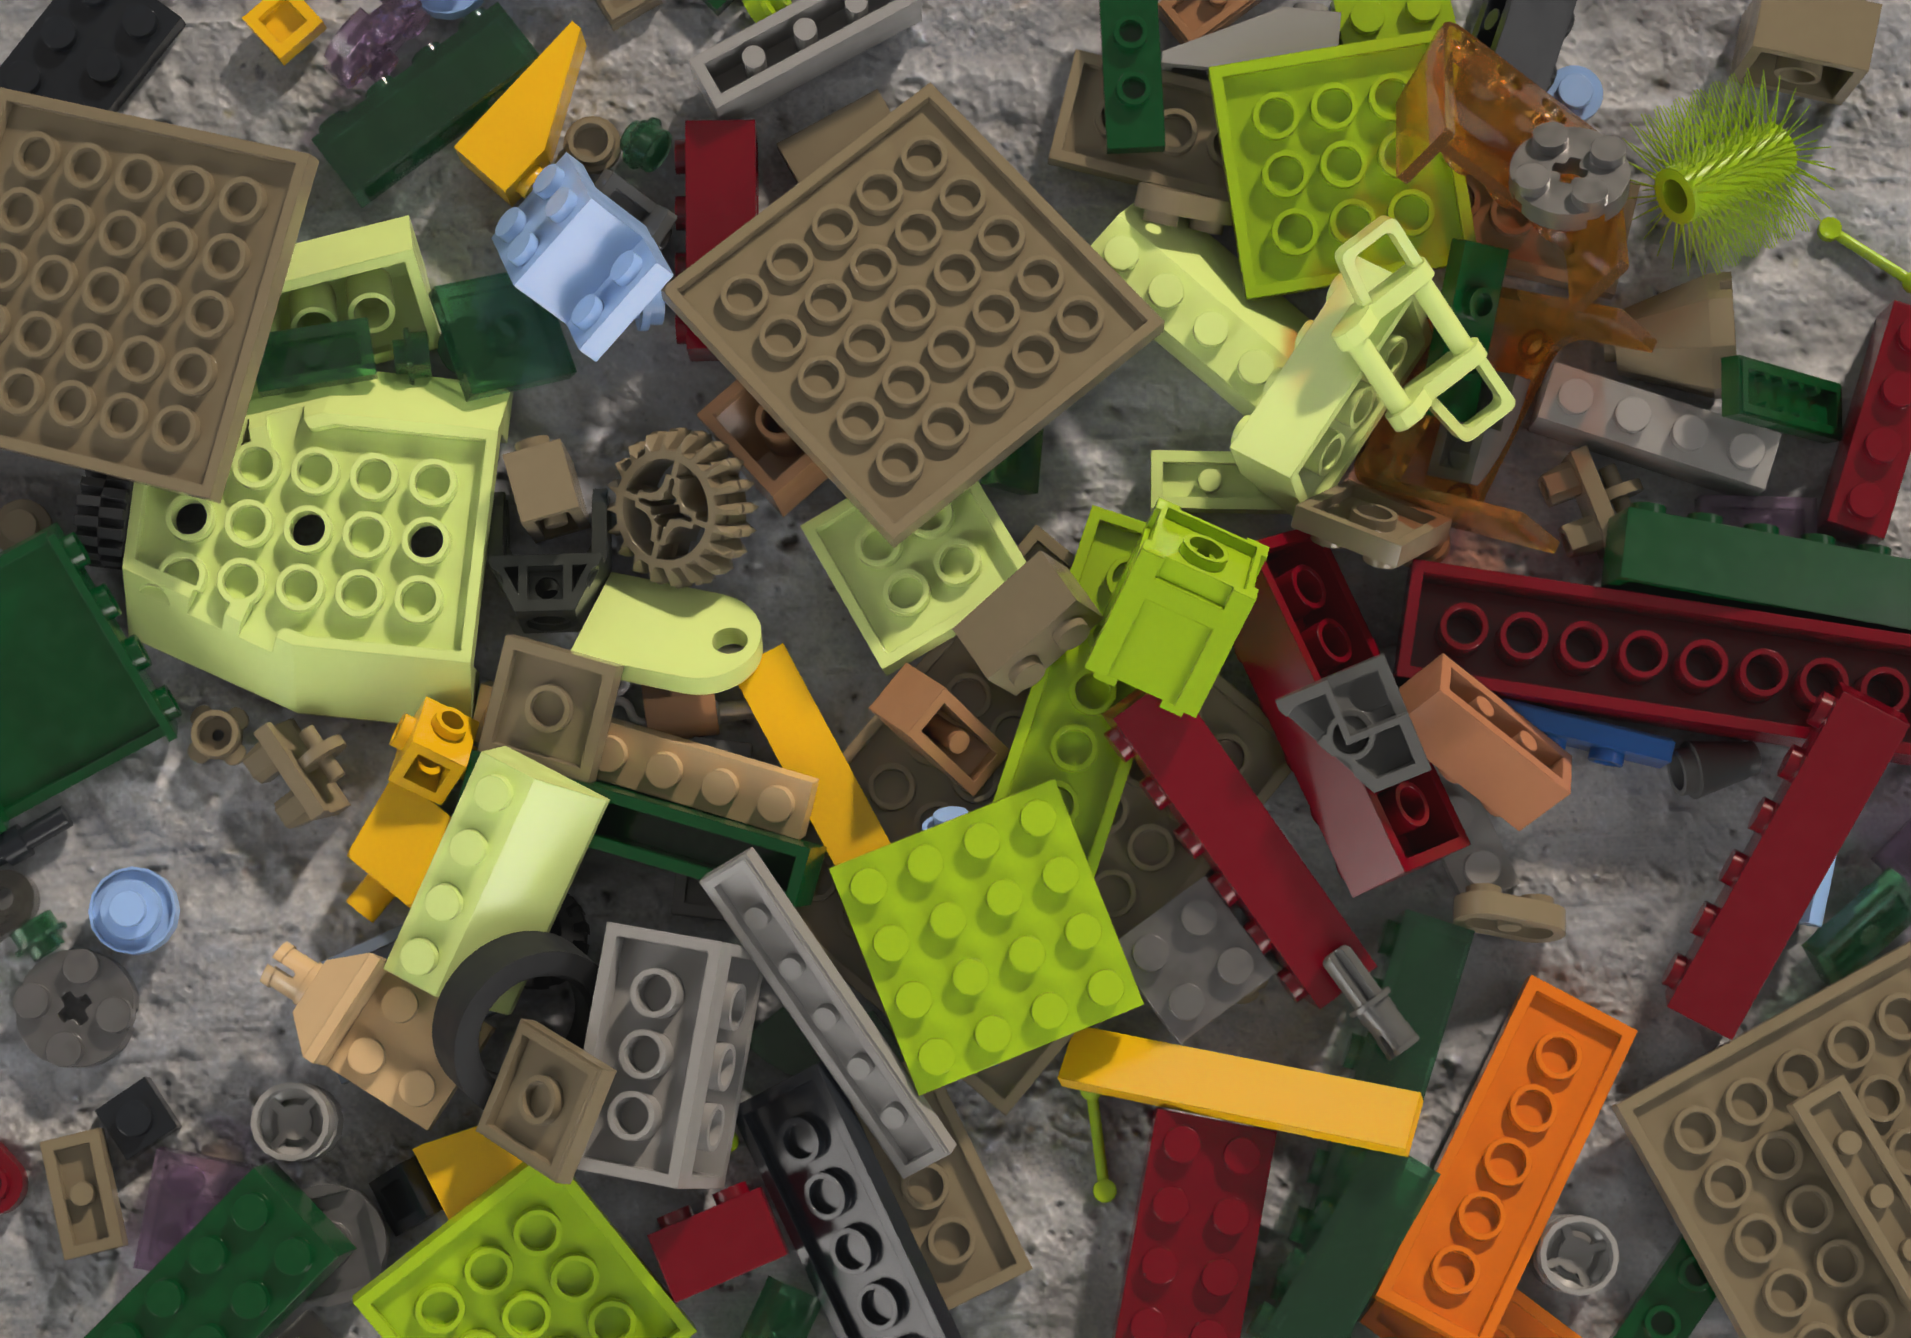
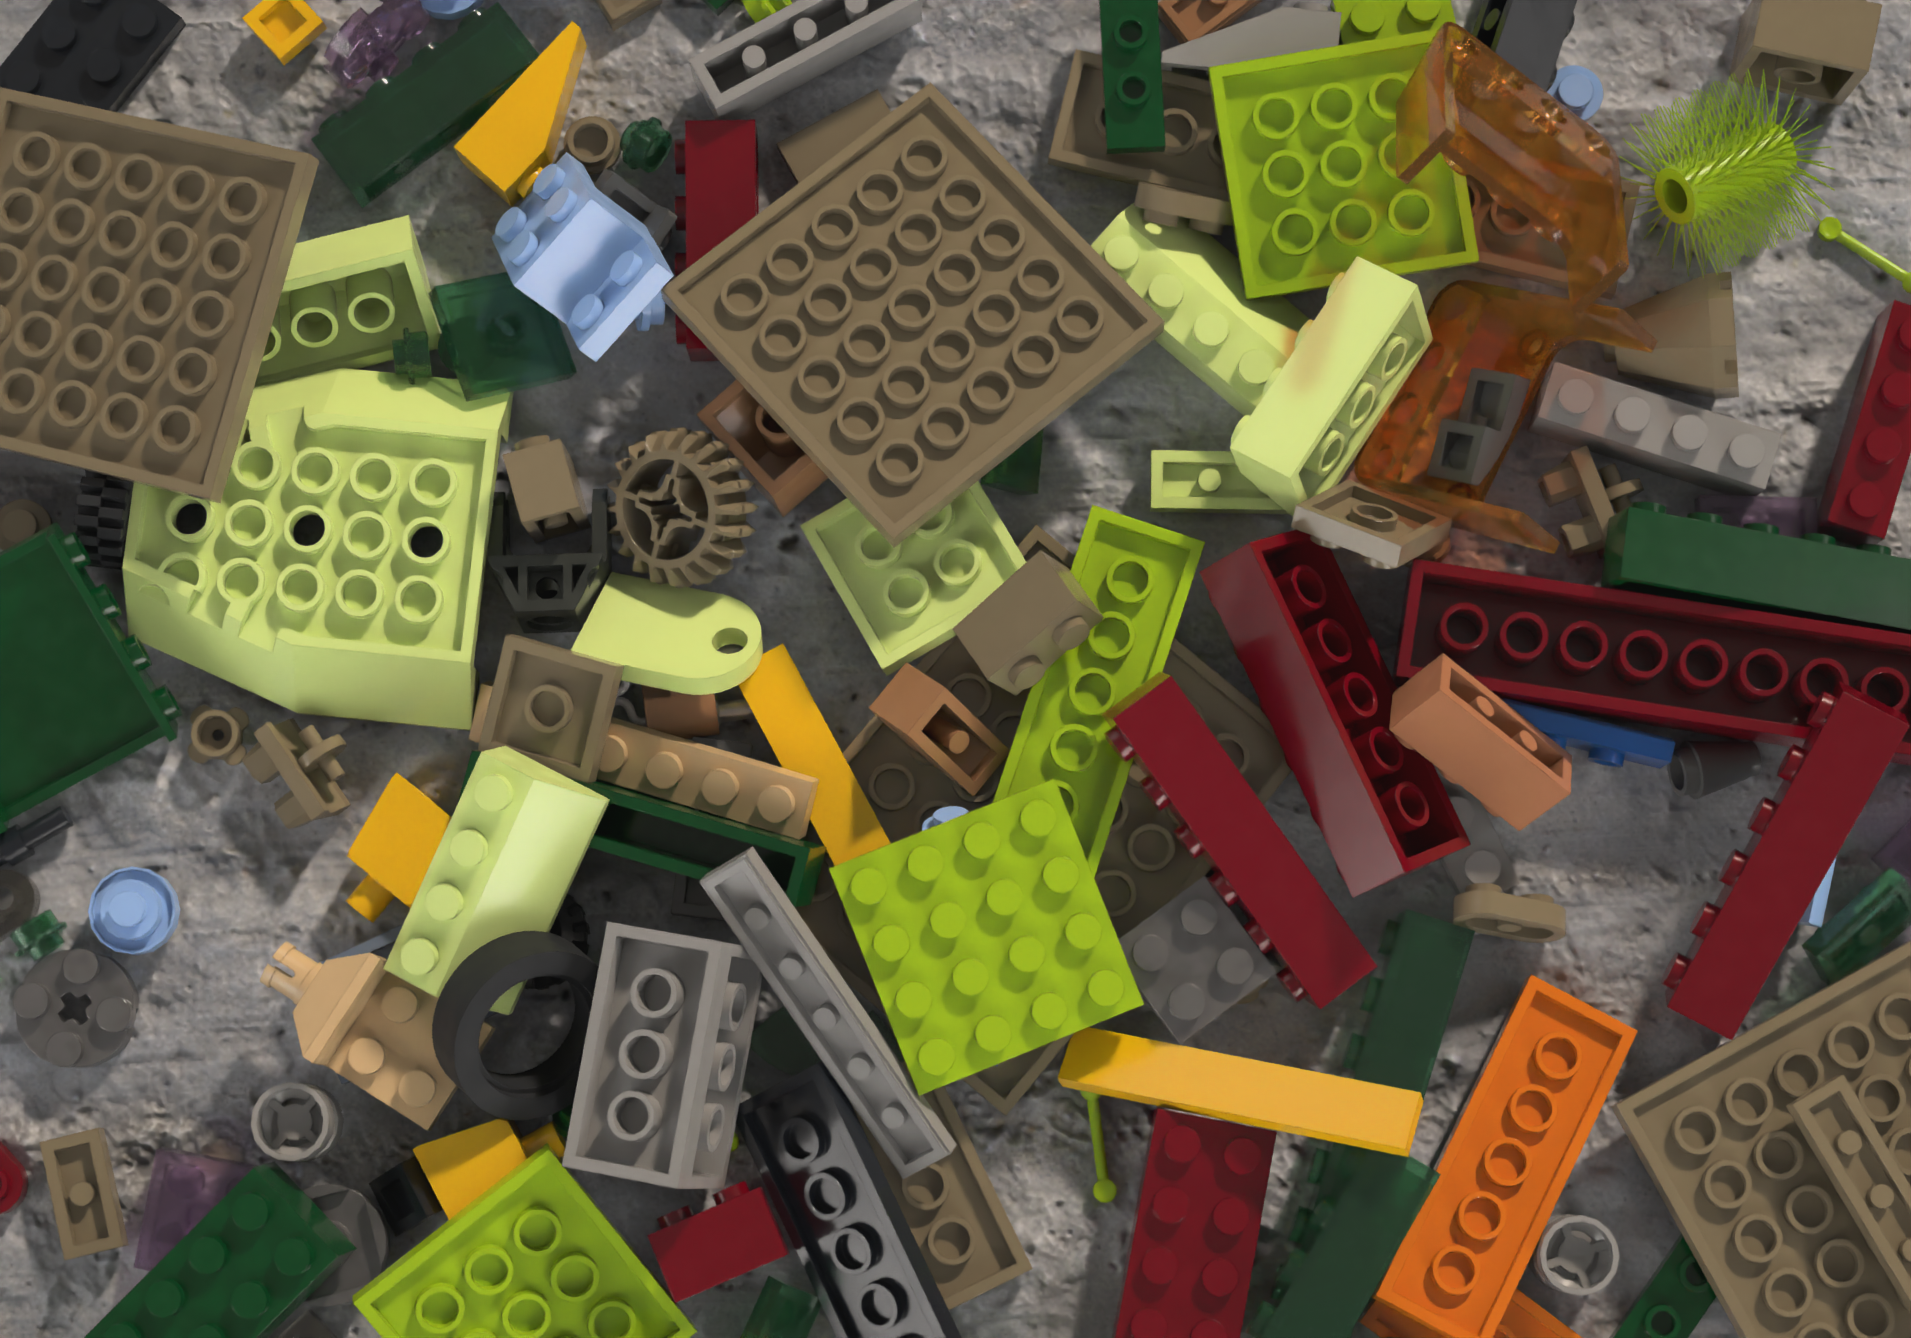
(138, 1118): black plate -> none
(317, 357): clear green plate -> none
(432, 750): yellow brick -> none
(546, 1101): dark tan tile -> none
(1177, 608): lime container -> none
(1361, 723): dark grey slope -> none
(1370, 1002): dark grey axle -> none
(1414, 278): yellowish green bar -> none
(1473, 293): dark green plate -> none
(1569, 150): flat silver plate -> none
(1781, 399): dark green plate -> none

